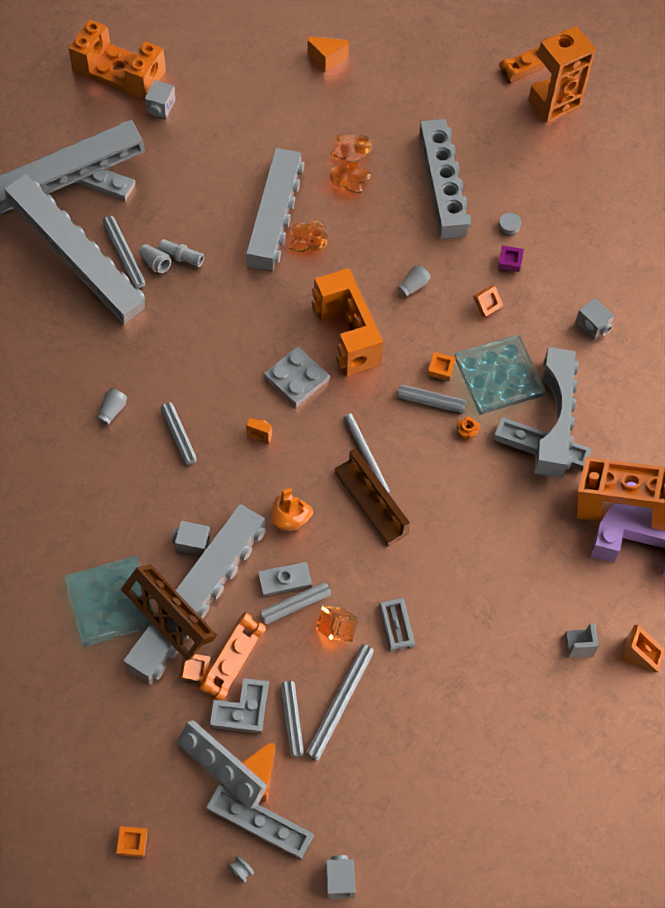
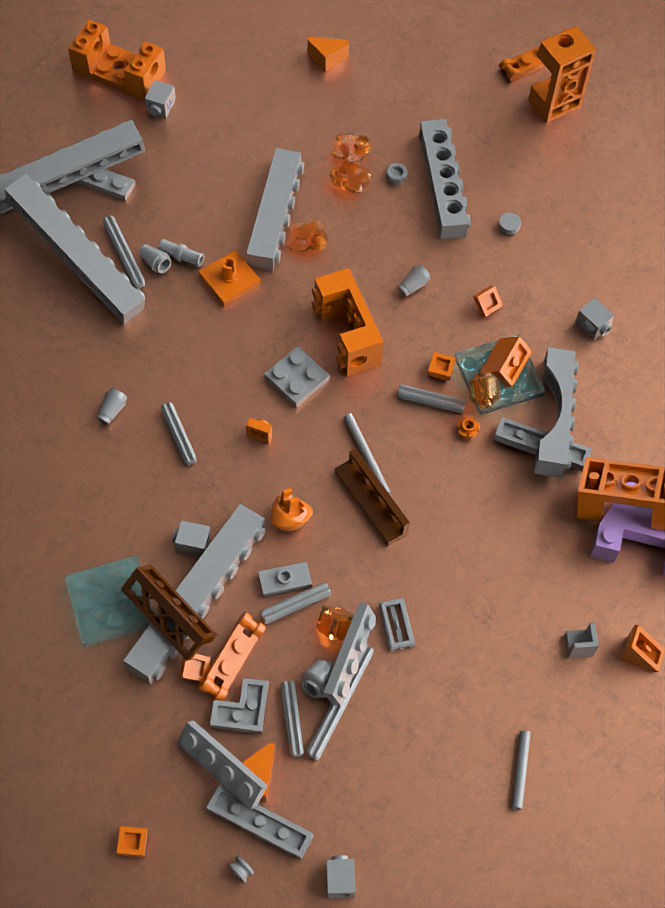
(229, 278): none -> orange tile
(316, 678): none -> light grey head
(349, 655): none -> light grey plate
(396, 174): none -> light grey tile
(484, 389): none -> clear orange head
(507, 360): none -> orange panel
(510, 258): magenta plate -> none
(521, 767): none -> light grey bar

